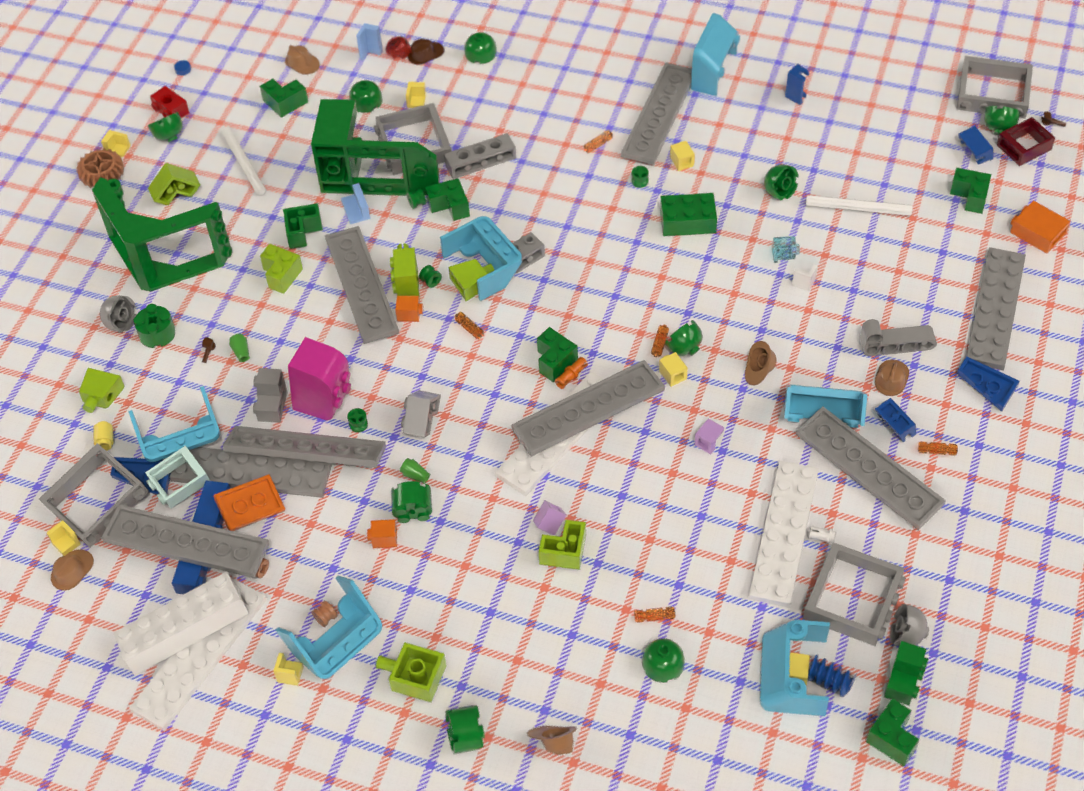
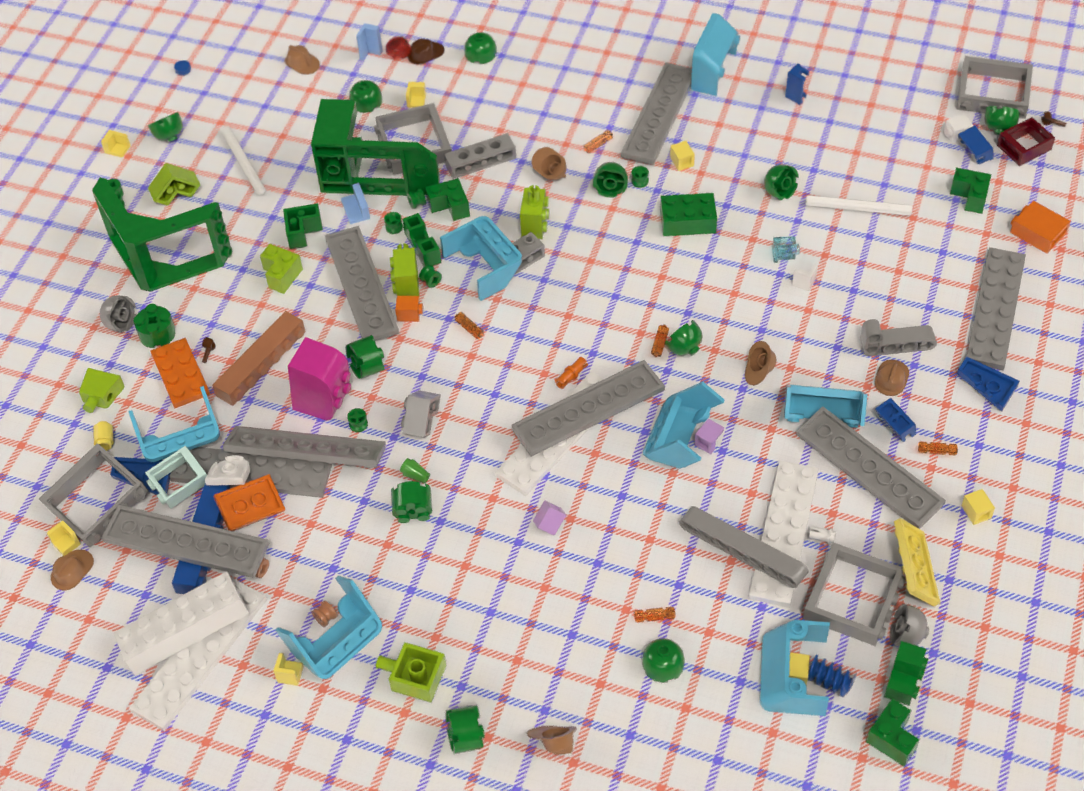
(99, 164): nougat gear -> none
(169, 102): red brick -> none
(179, 372): none -> orange plate
(229, 471): none -> white tile
(240, 347): bright green cone -> none
(259, 358): none -> nougat brick
(270, 395): light grey brick -> none
(284, 99): green brick -> none
(365, 357): none -> green brick
(383, 533): orange brick -> none
(393, 223): none -> green wheel
(425, 247): none -> green arch
(465, 277): lime torso -> none
(534, 211): none -> lime brick
(549, 163): none -> medium nougat piece
(556, 353): green brick -> none
(564, 550): lime brick -> none
(610, 179): none -> green cylinder
(673, 369): light yellow brick -> none
(676, 424): none -> medium azure windscreen
(744, 547): none -> light grey beam
(916, 562): none -> light yellow plate
(955, 126): none -> white brick
(978, 506): none -> light yellow panel

